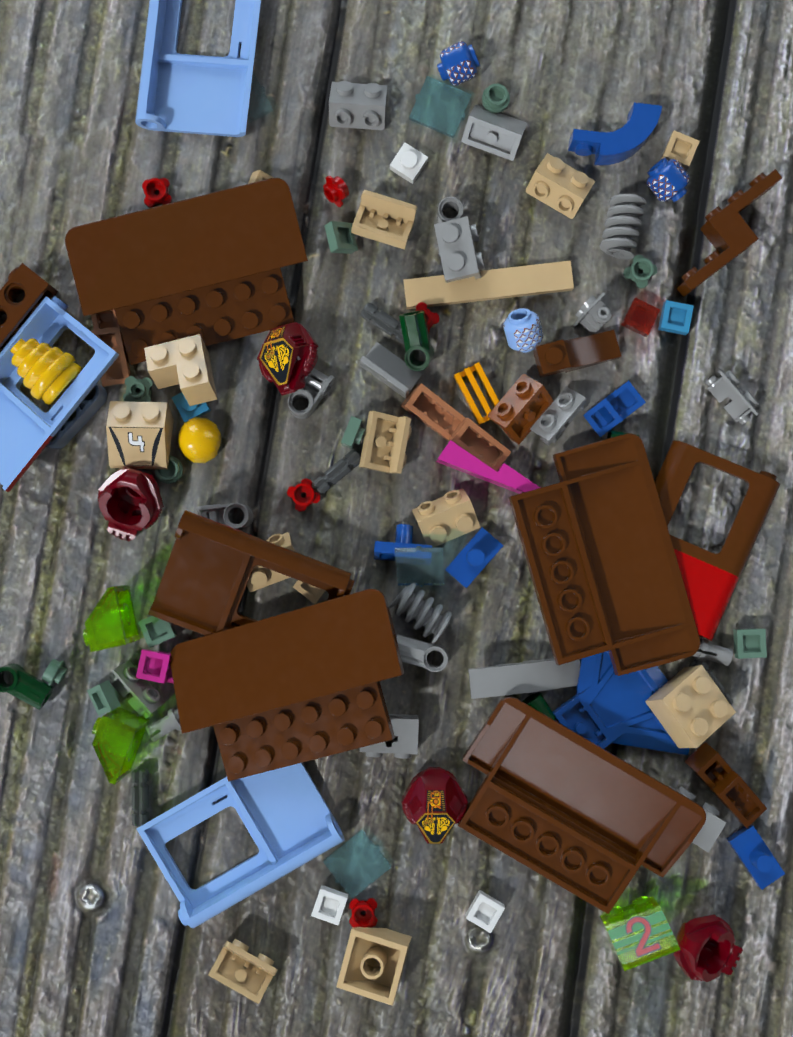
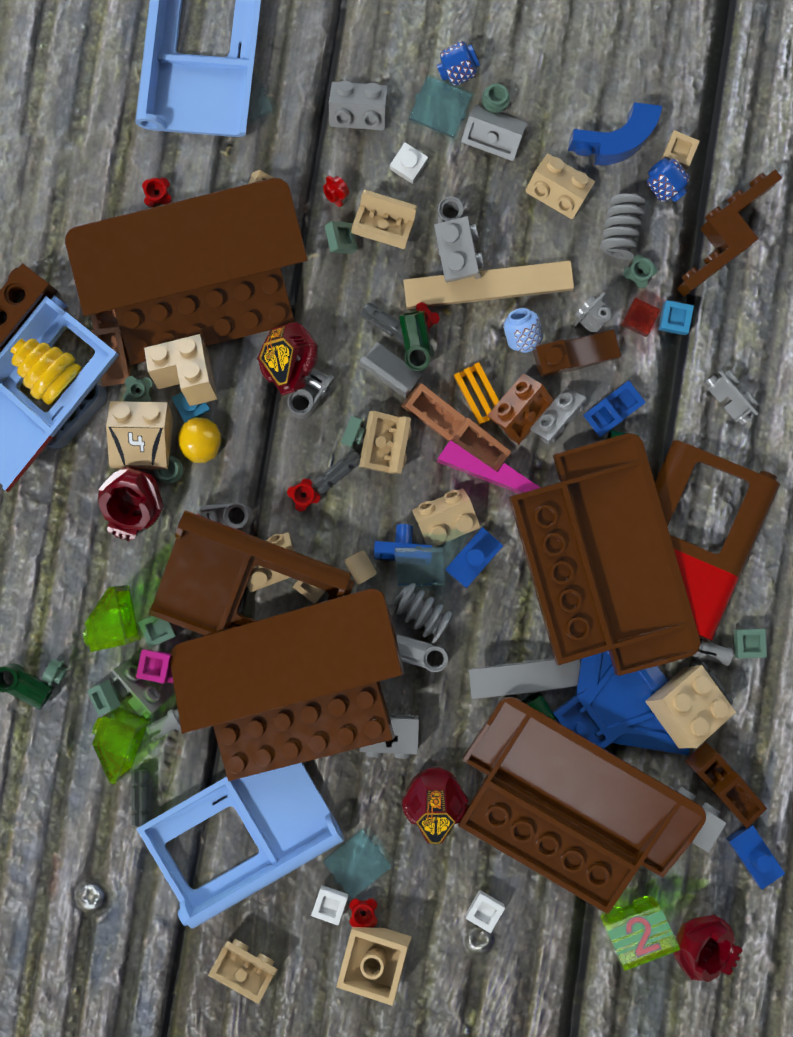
(360, 567): none -> tan slope

